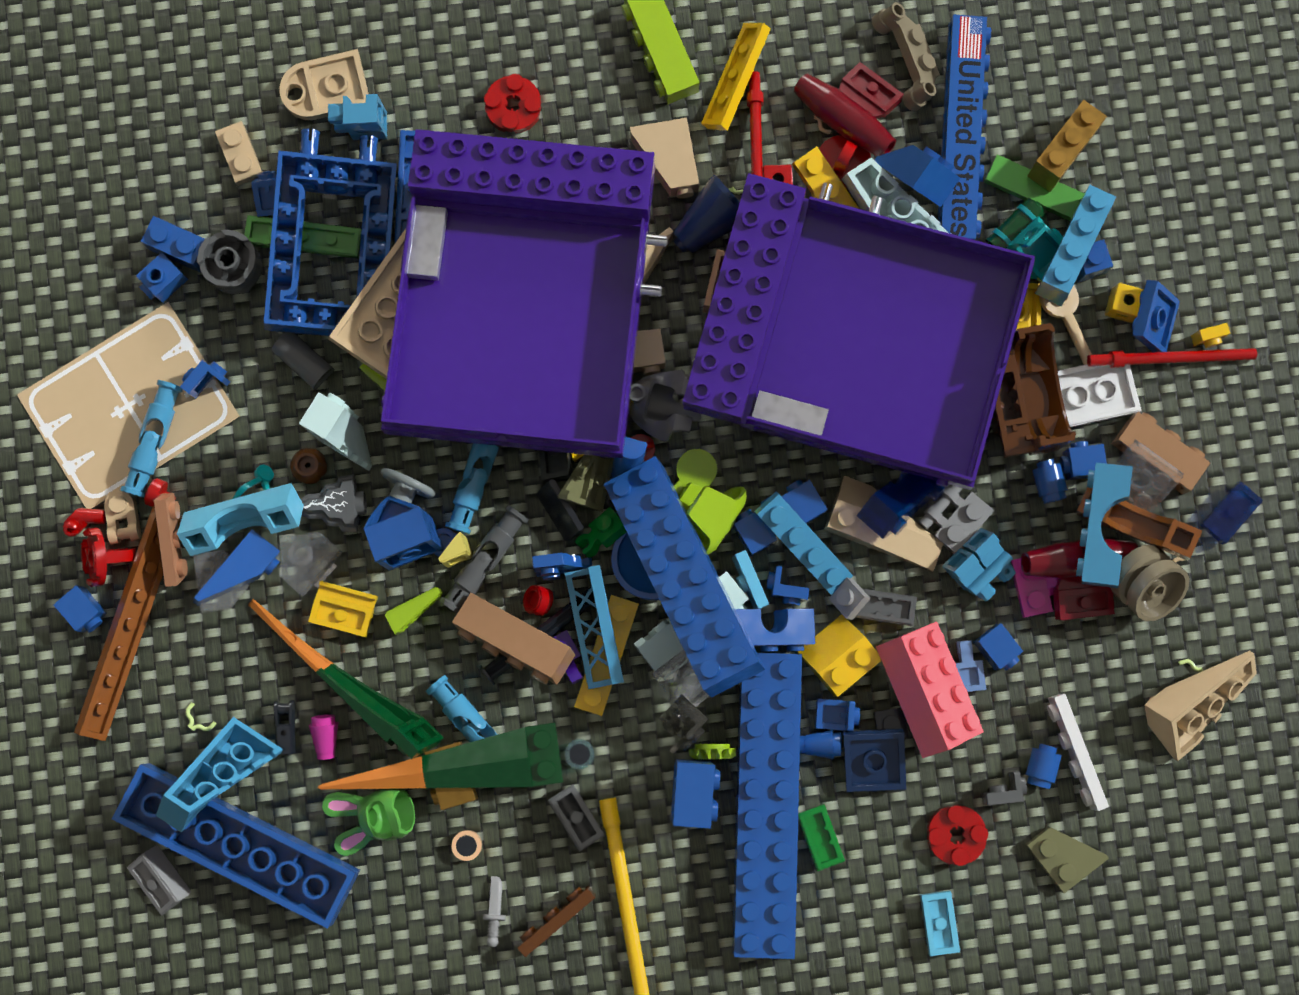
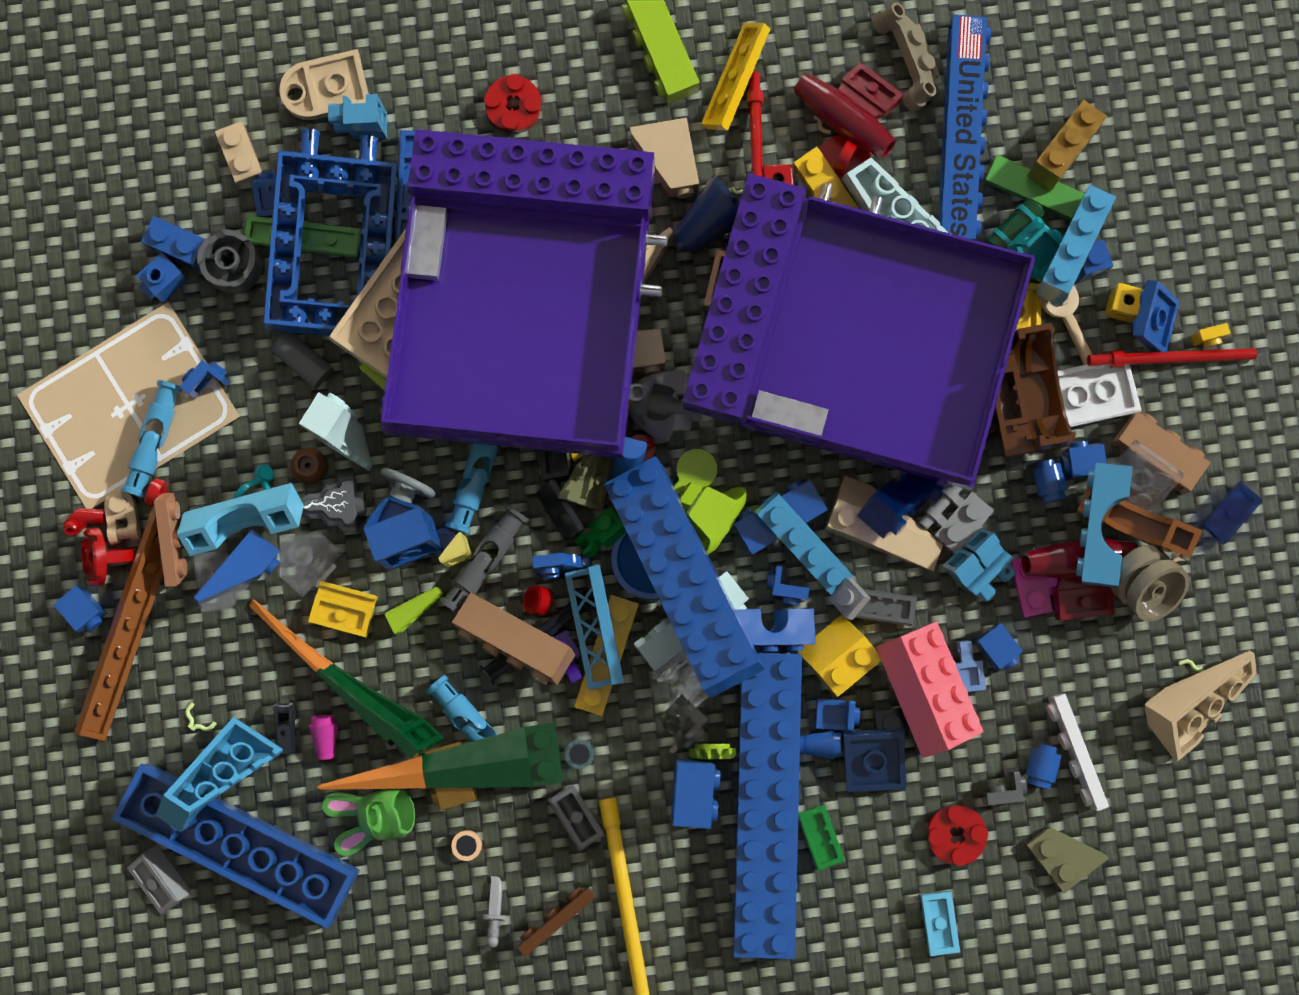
(749, 581): medium azure plate -> none
(922, 171): blue slope -> none

